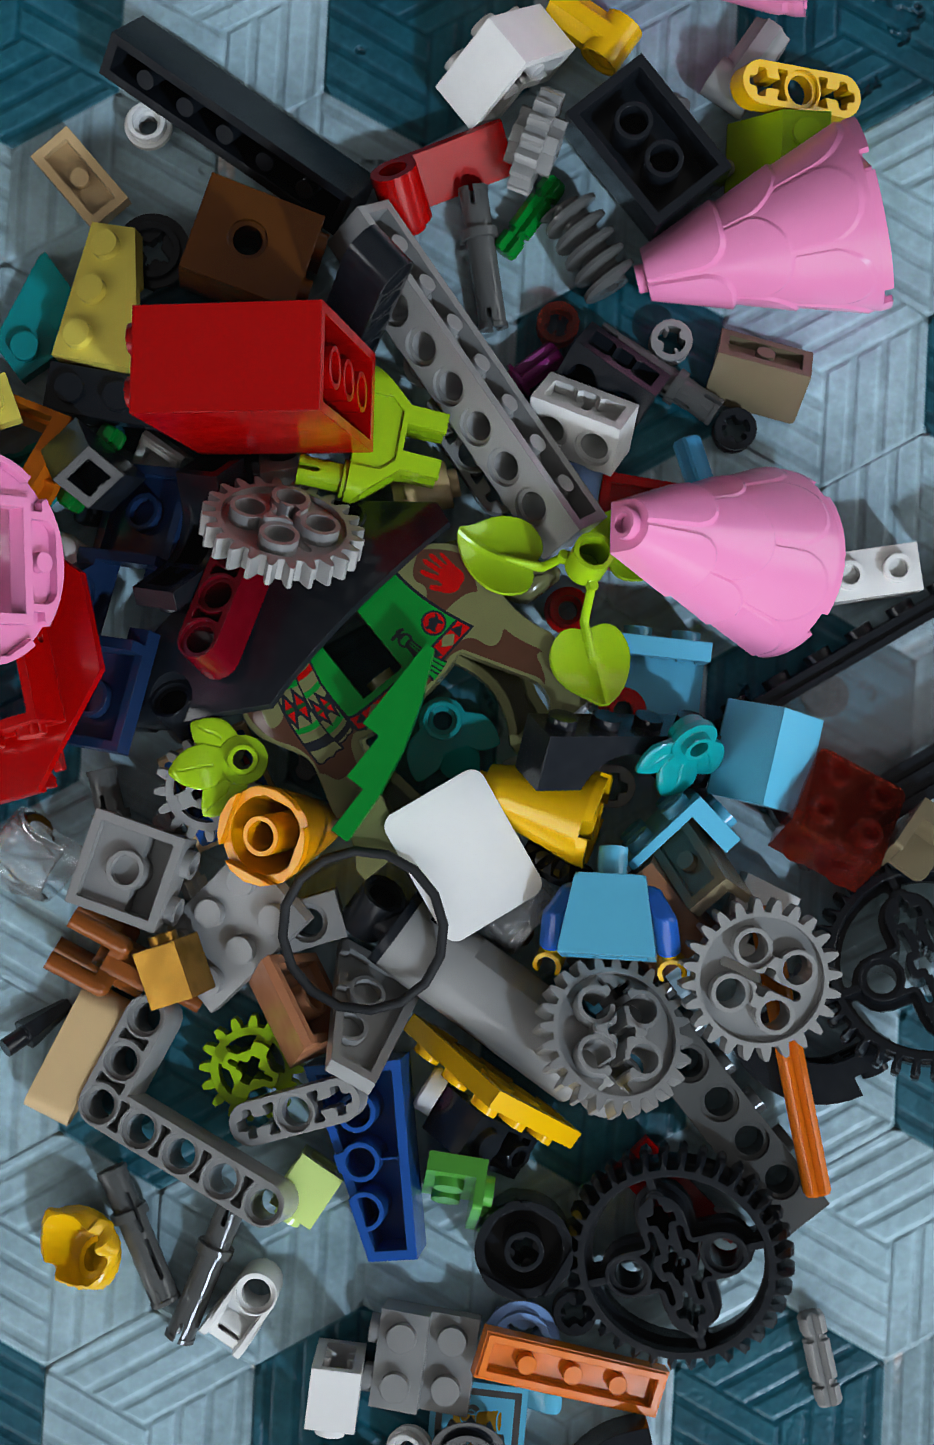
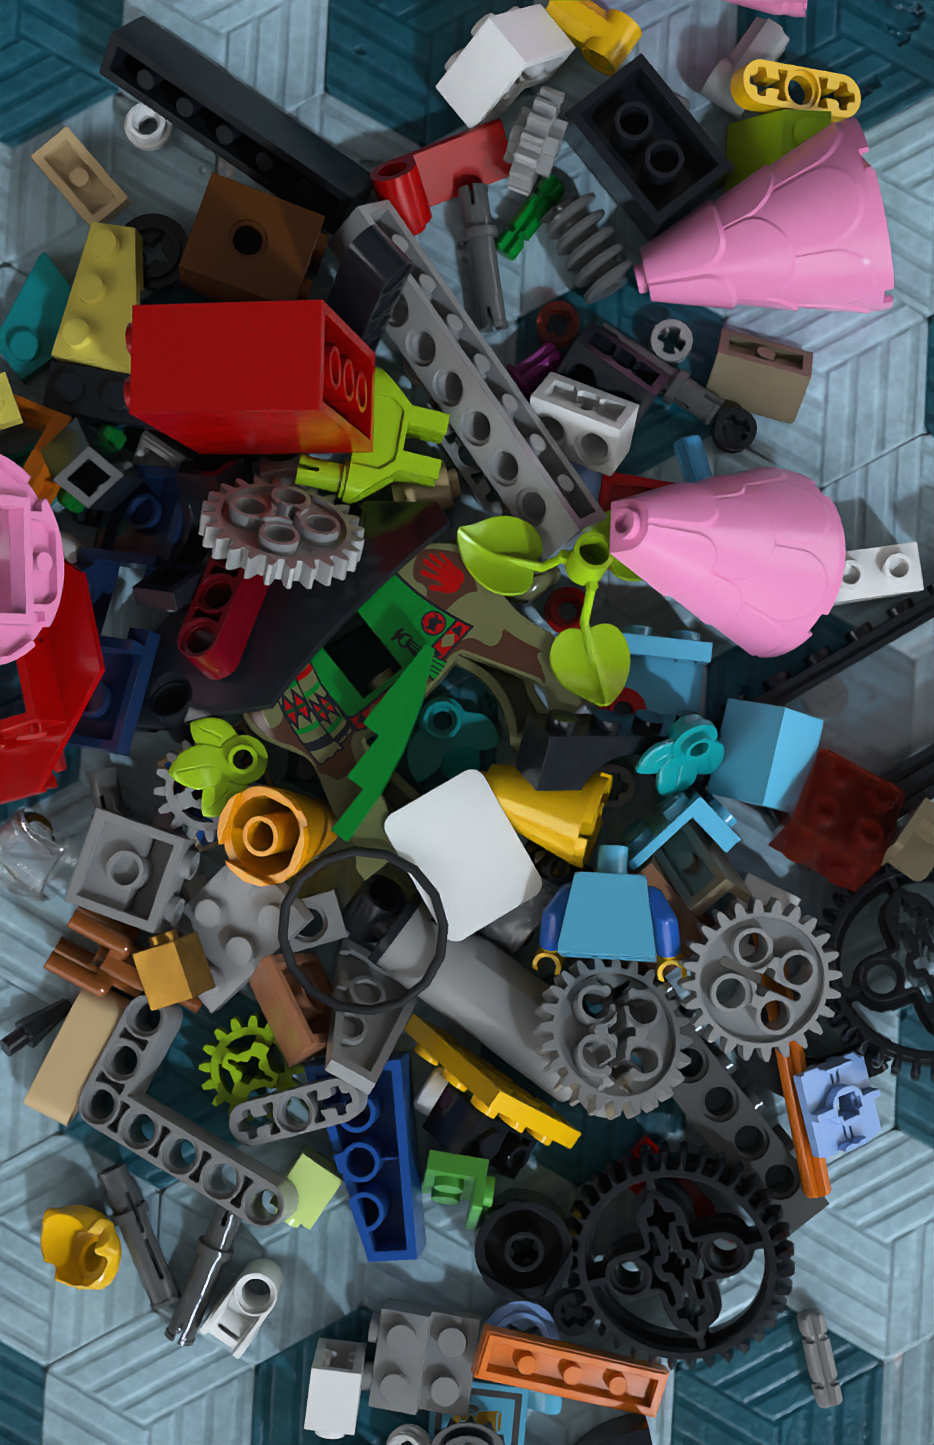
(834, 1082): none -> light blue piece

